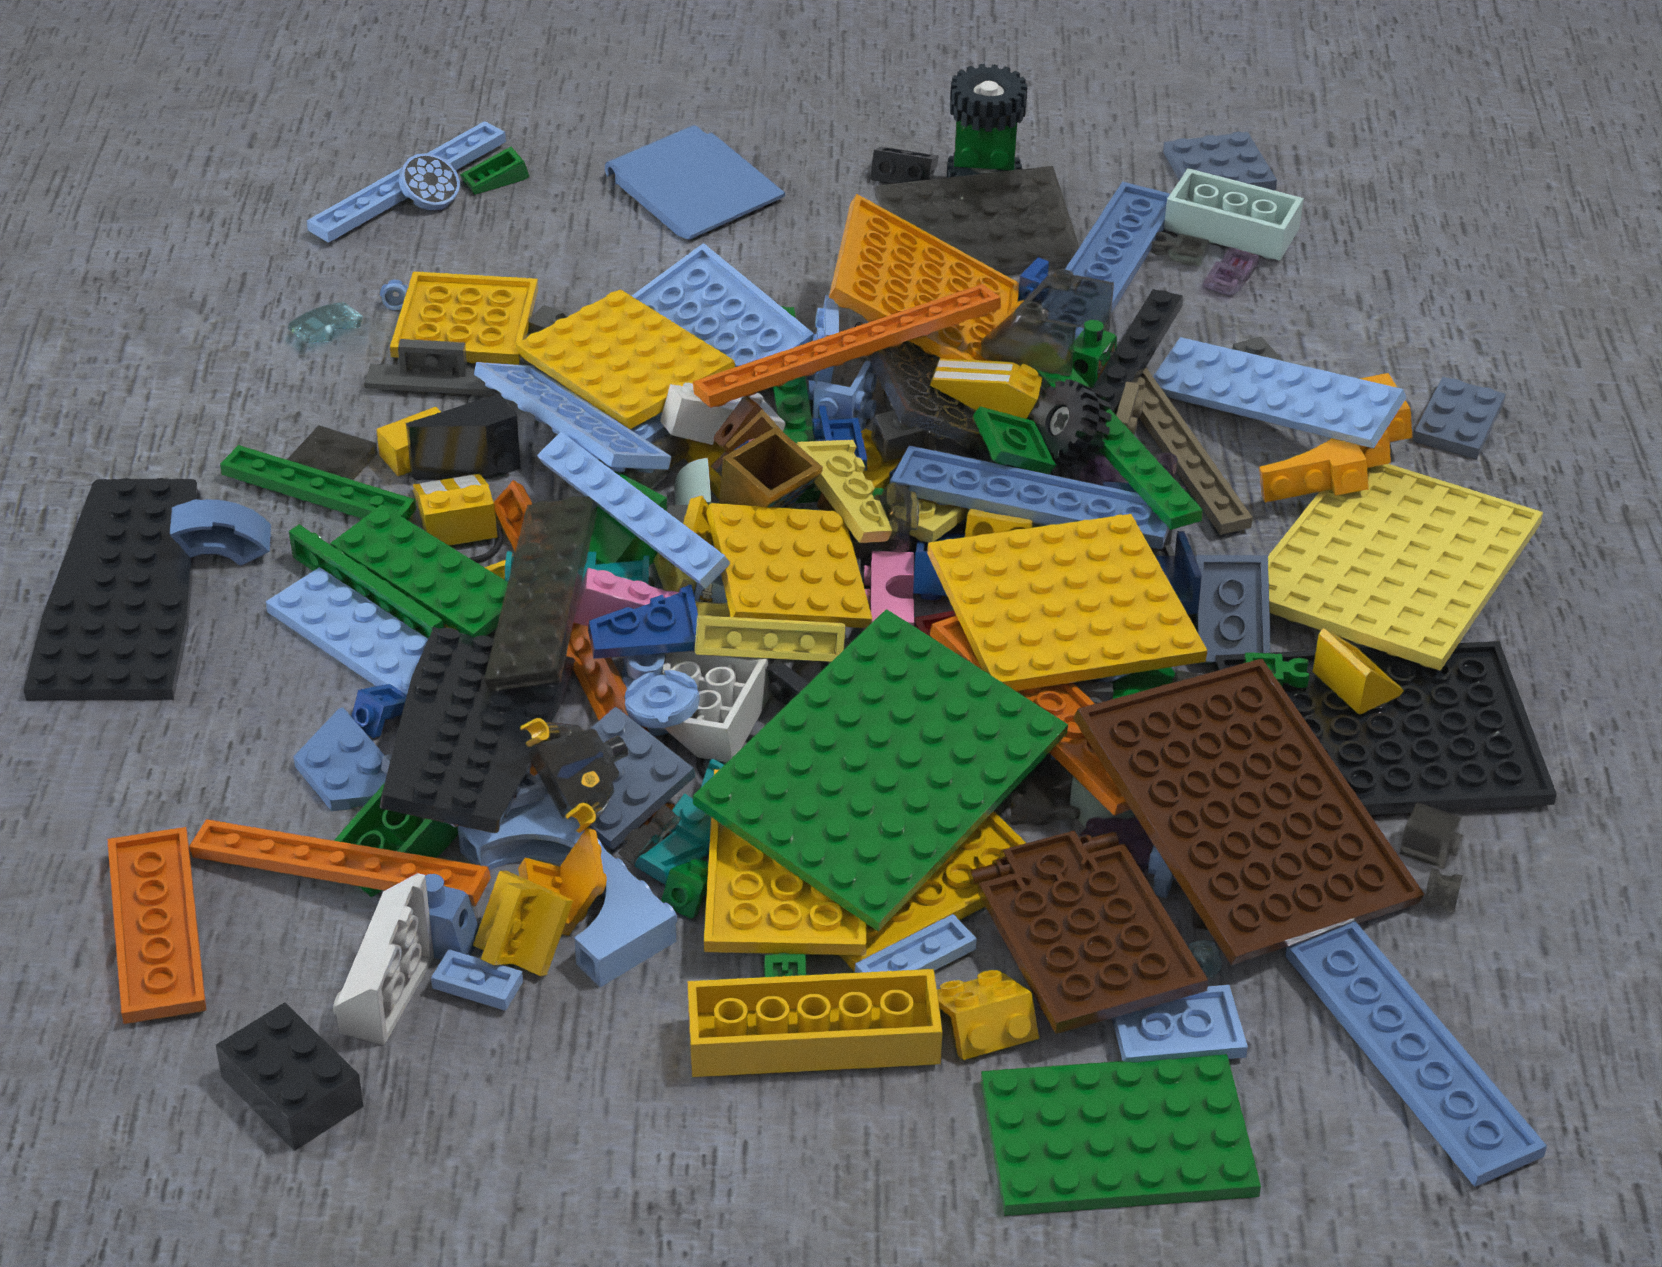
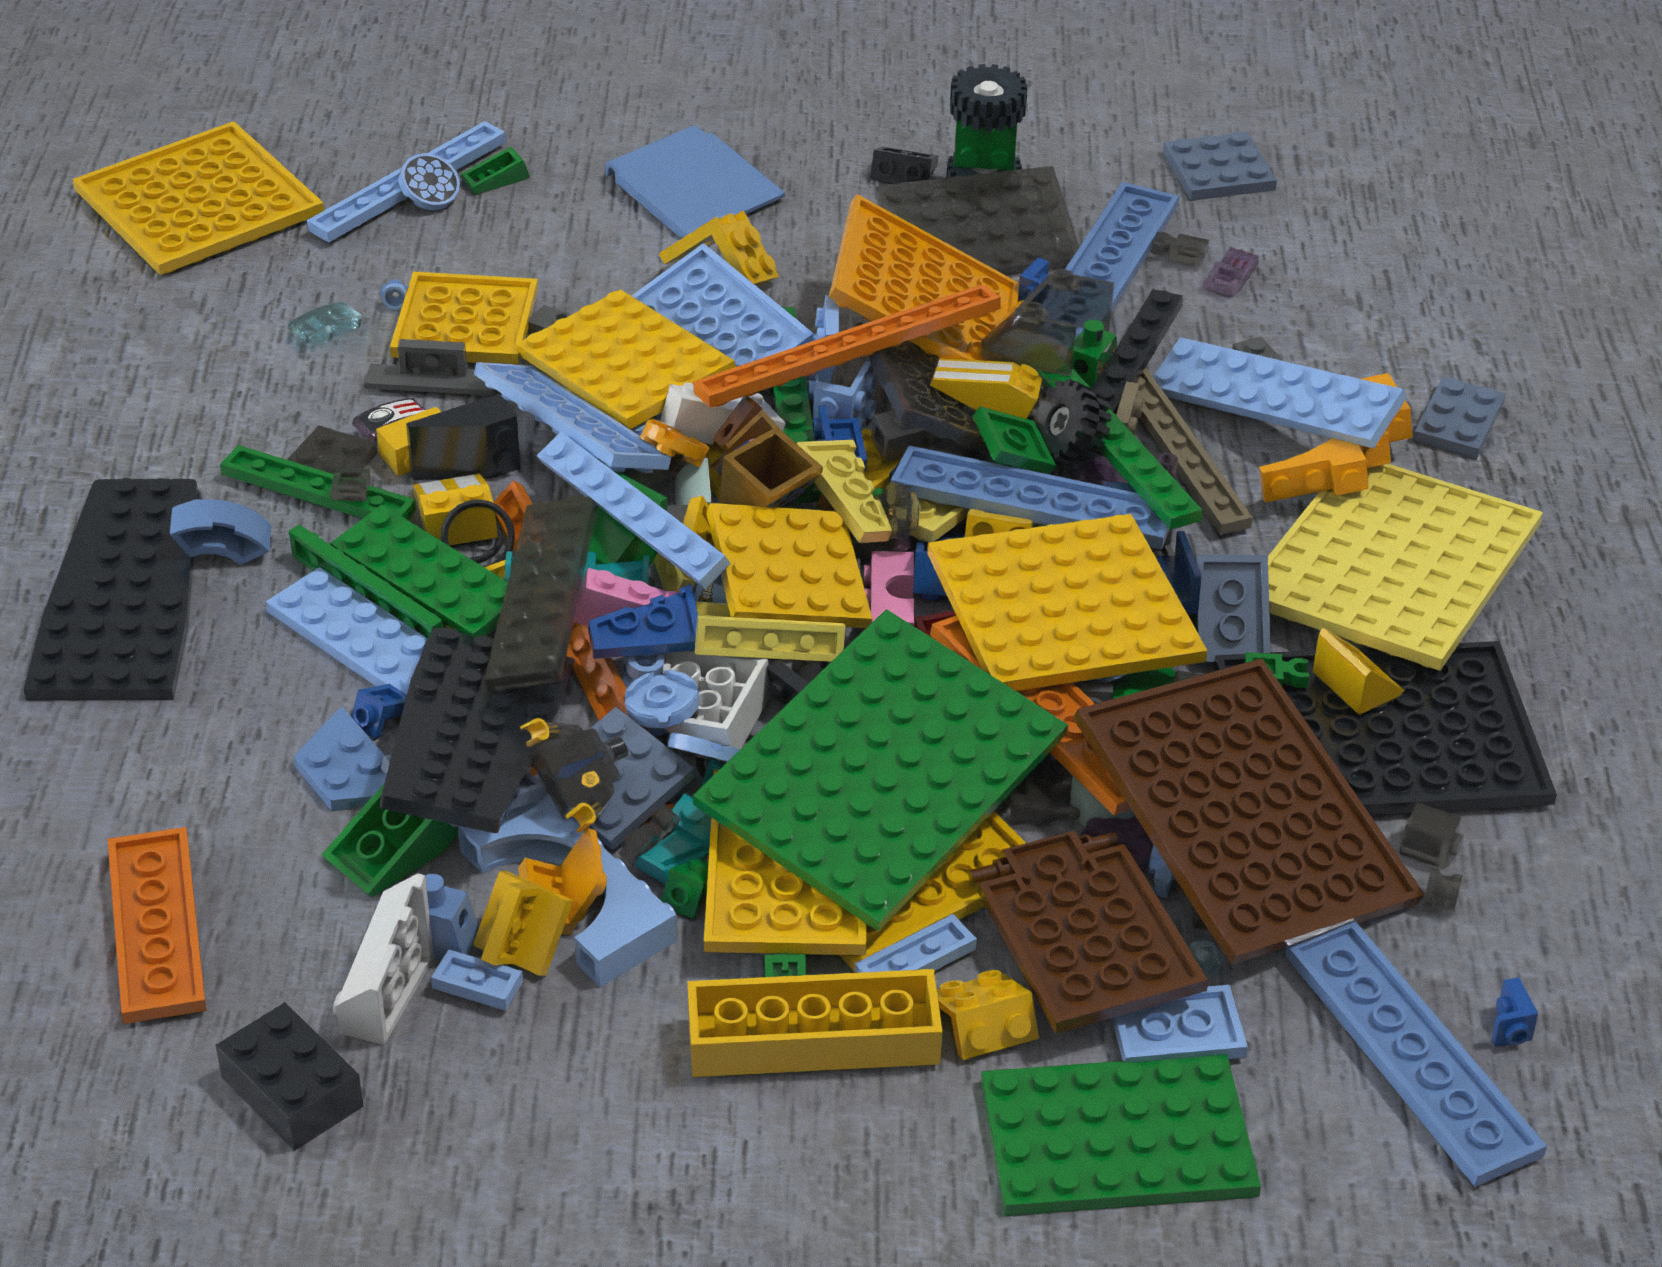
(197, 197): none -> yellow plate
(329, 859): orange plate -> none
(350, 484): none -> clear smoke plate
(383, 415): none -> slope
(487, 504): none -> black tyre
(671, 441): none -> light orange plate
(701, 747): none -> light blue tile
(736, 240): none -> yellow bracket
(1233, 214): light aqua brick -> none
(1515, 1015): none -> blue bracket

